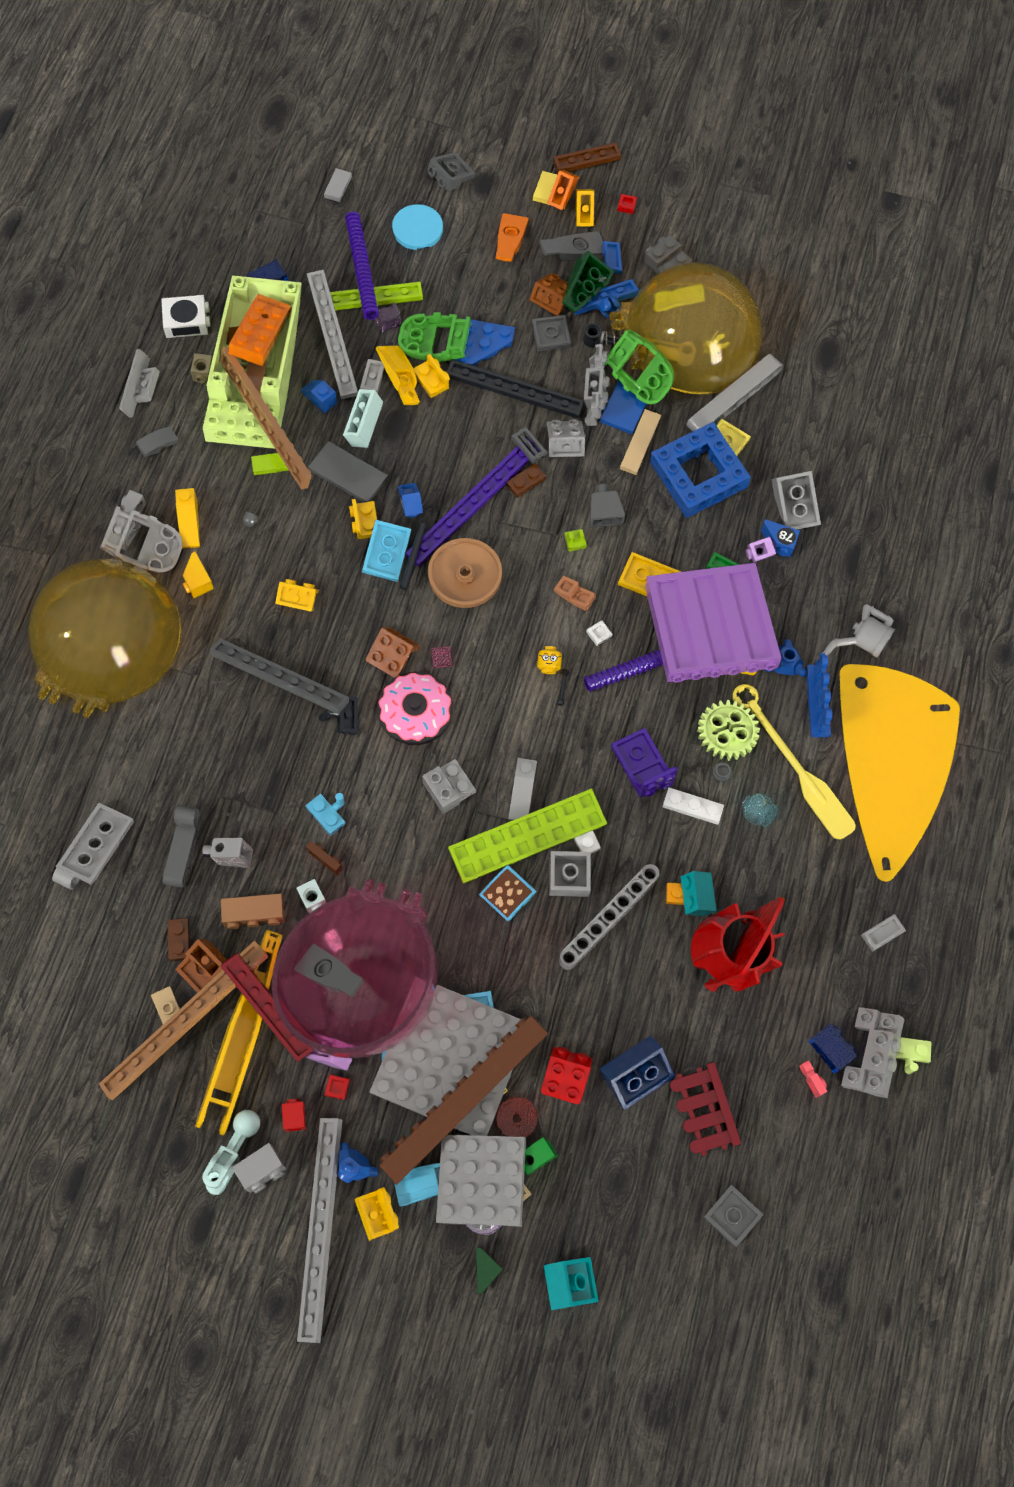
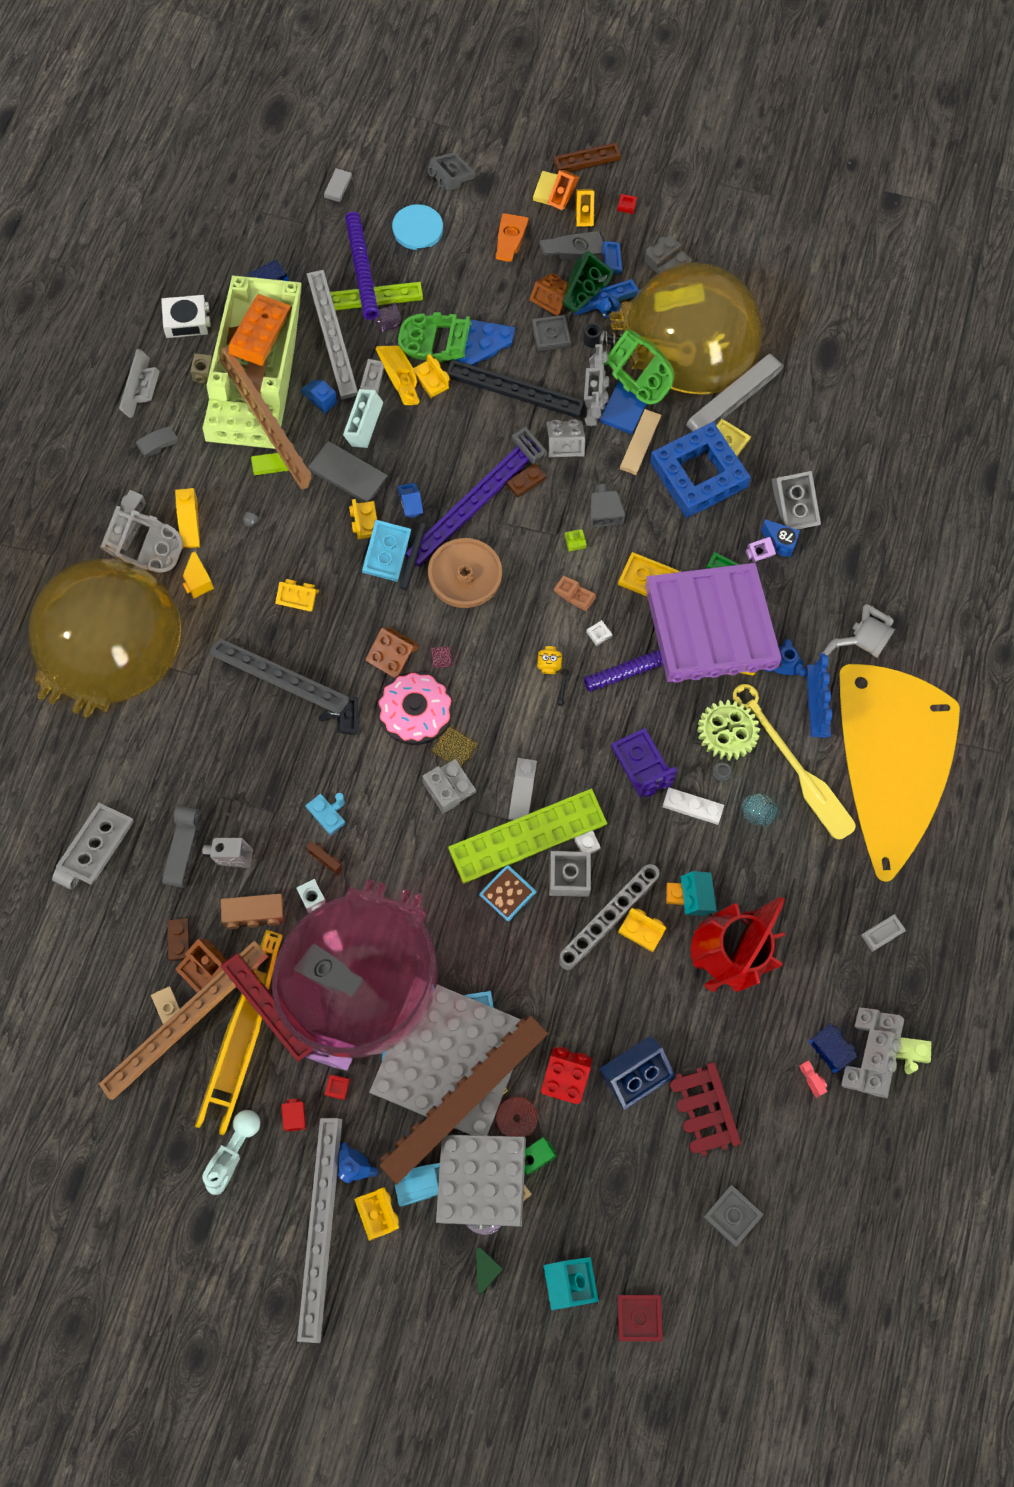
(259, 1168): light grey brick -> none
(454, 746): none -> clear yellow piece
(639, 1318): none -> dark red plate
(642, 929): none -> yellow bracket

